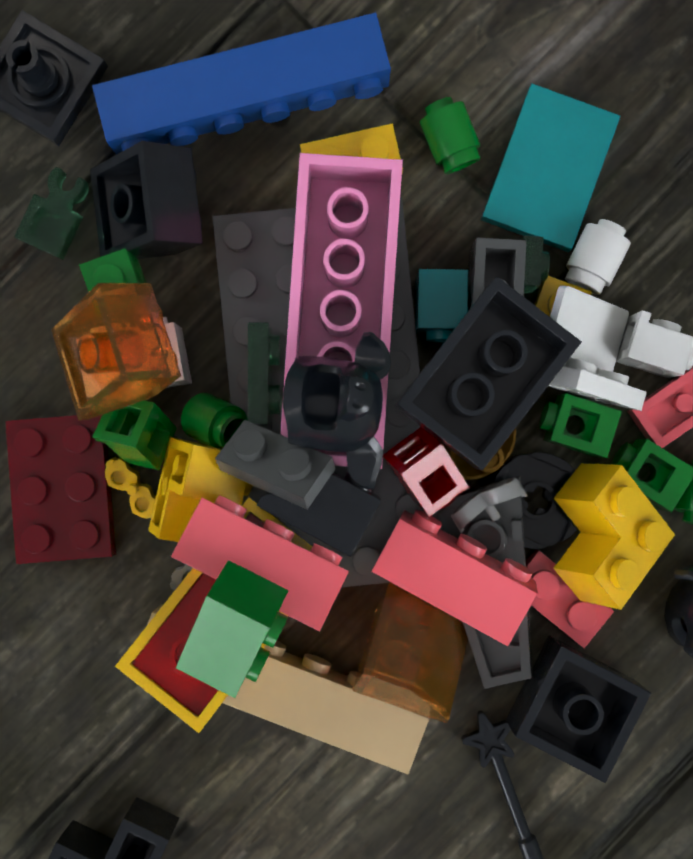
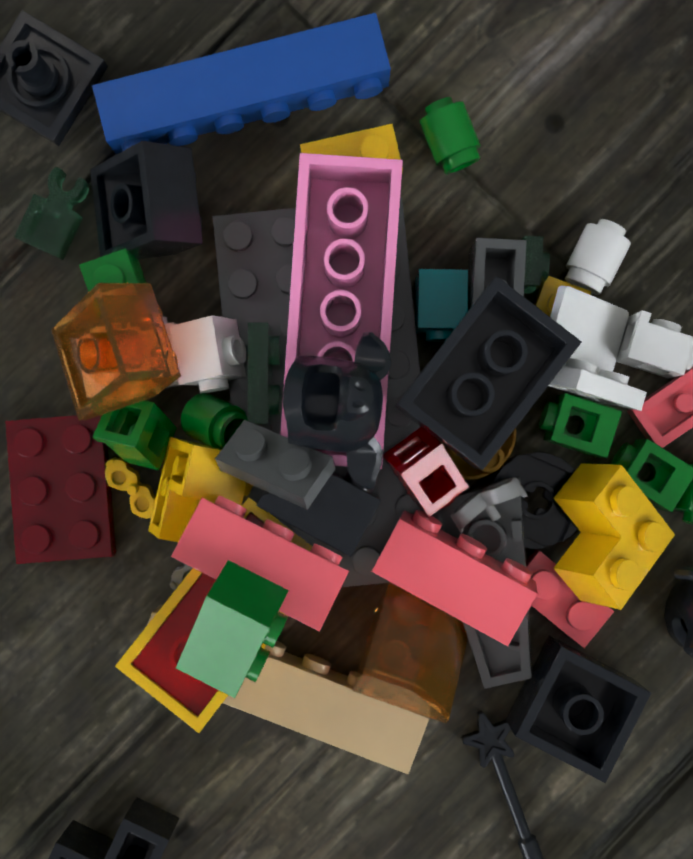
(209, 352): none -> white brick
(550, 167): teal tile -> none

